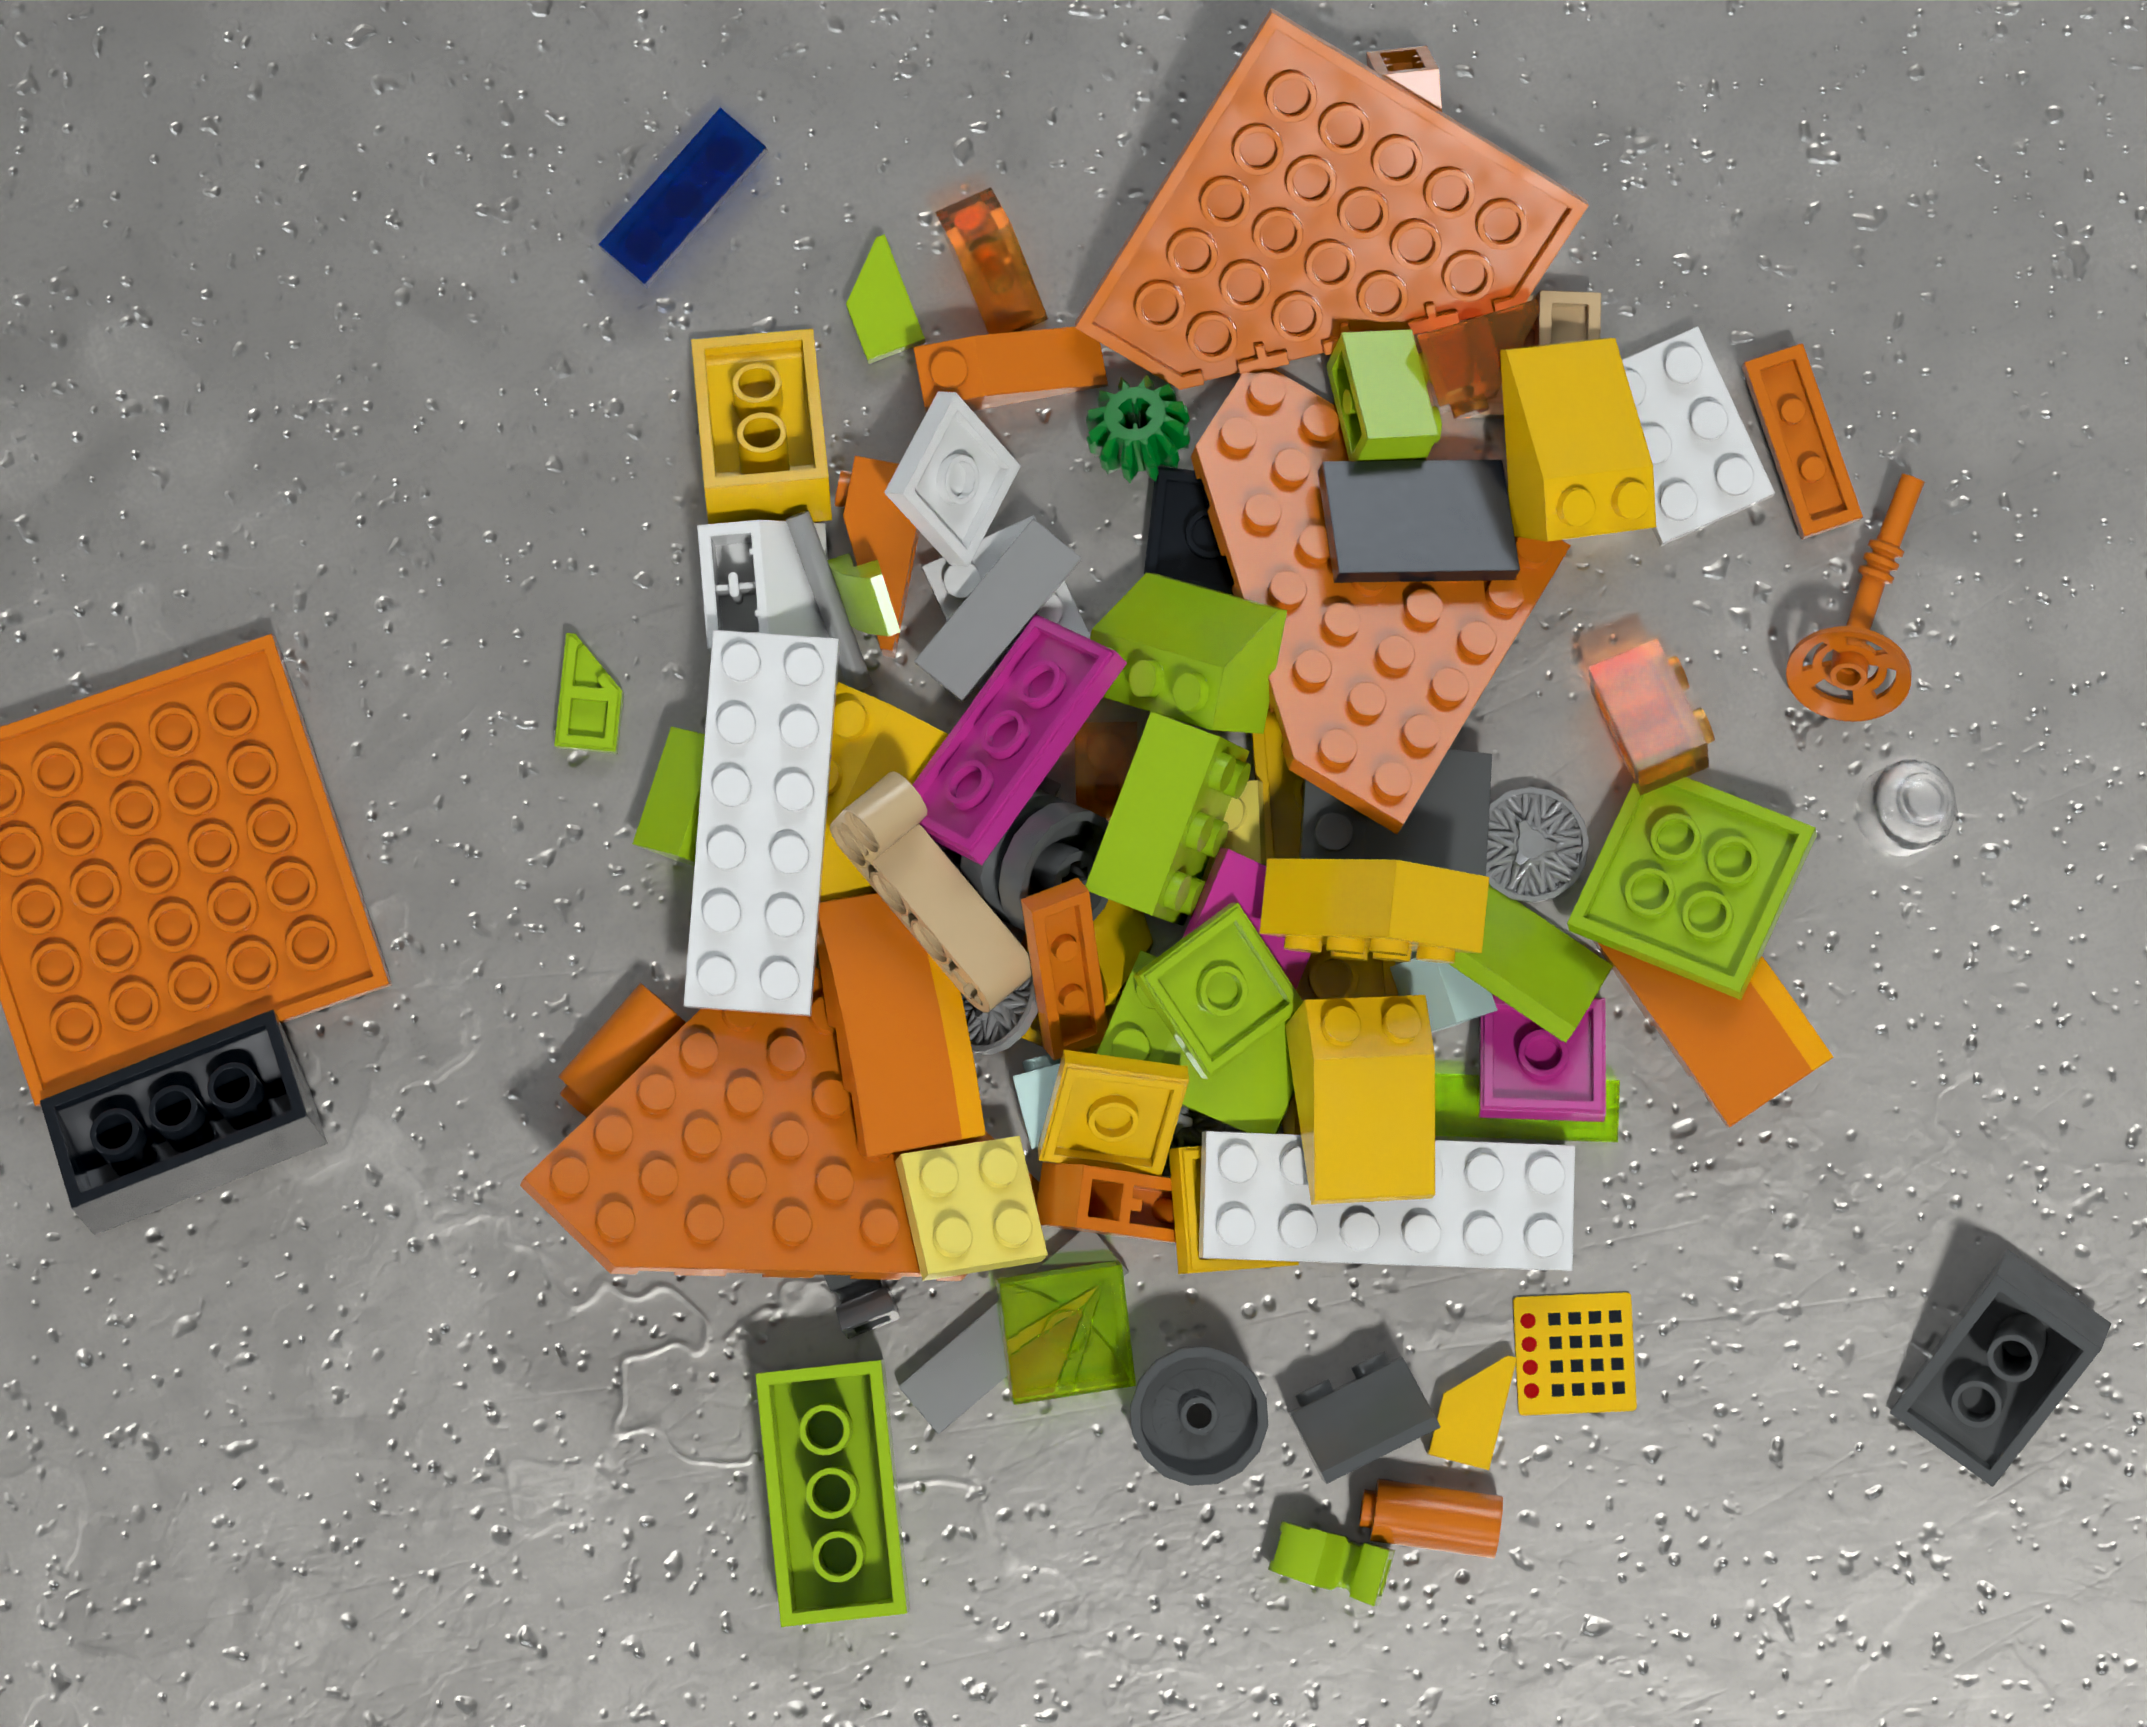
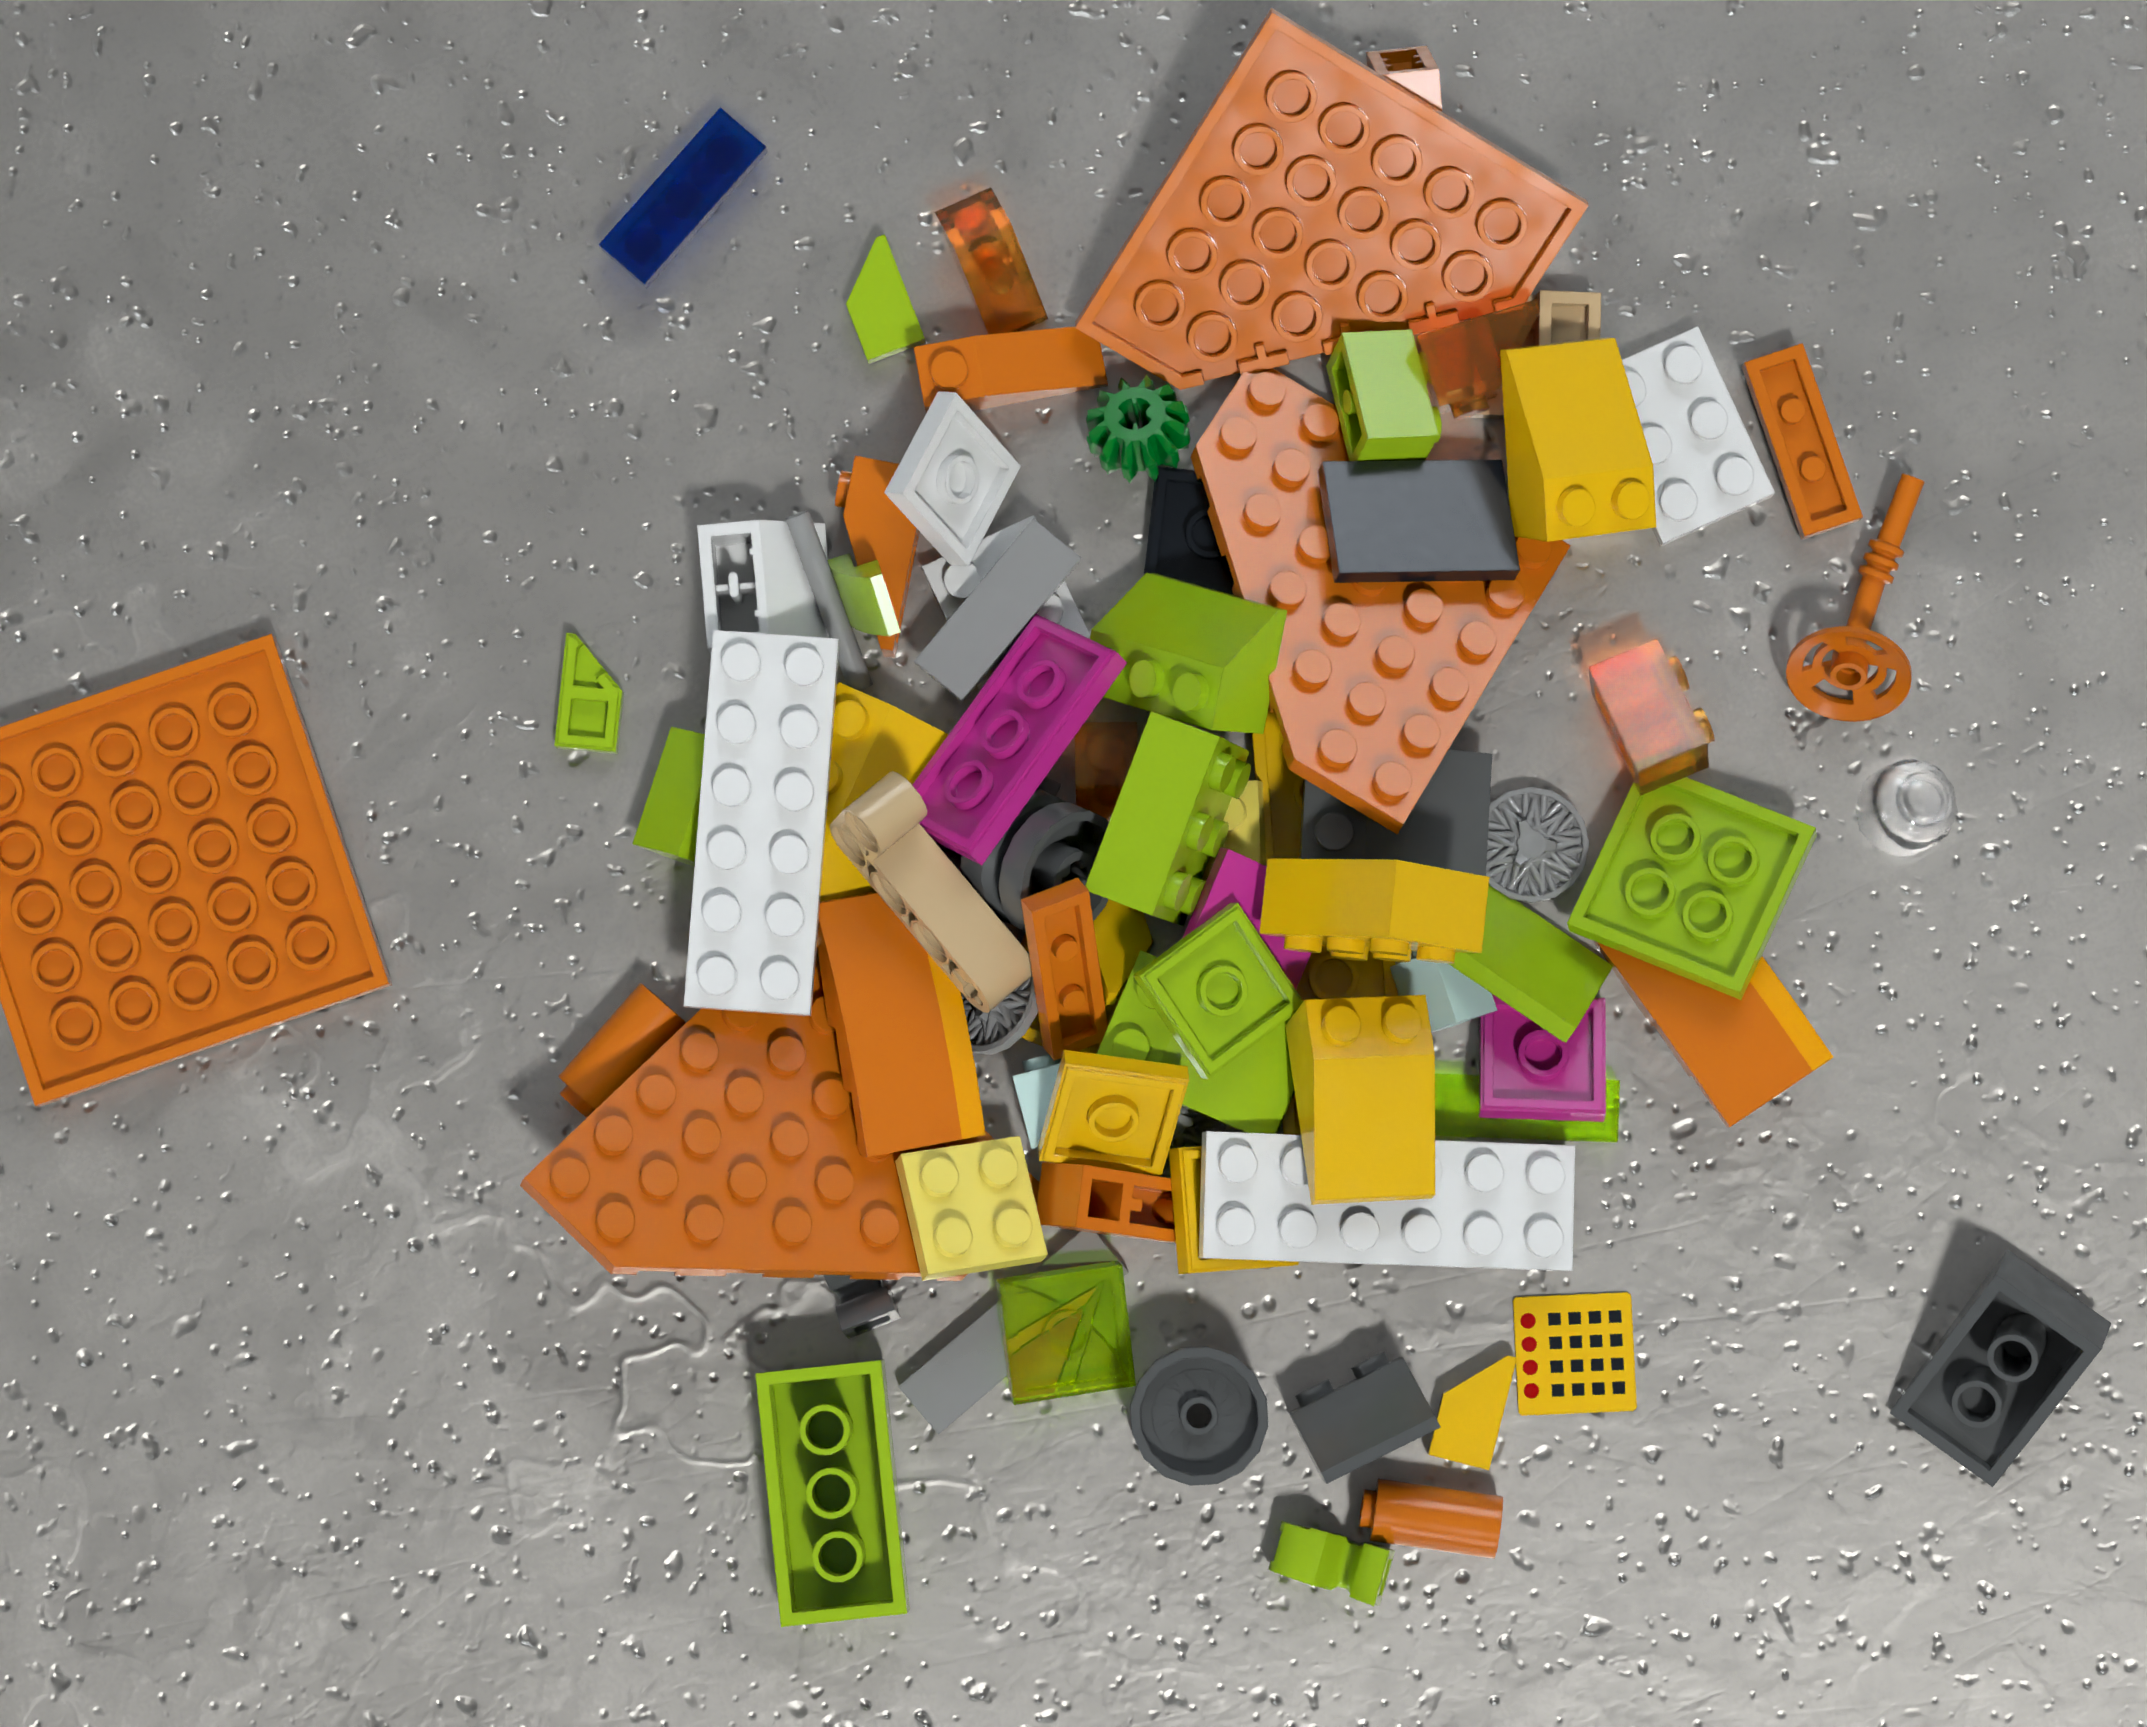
(182, 1123): black slope -> none
(761, 427): yellow slope -> none

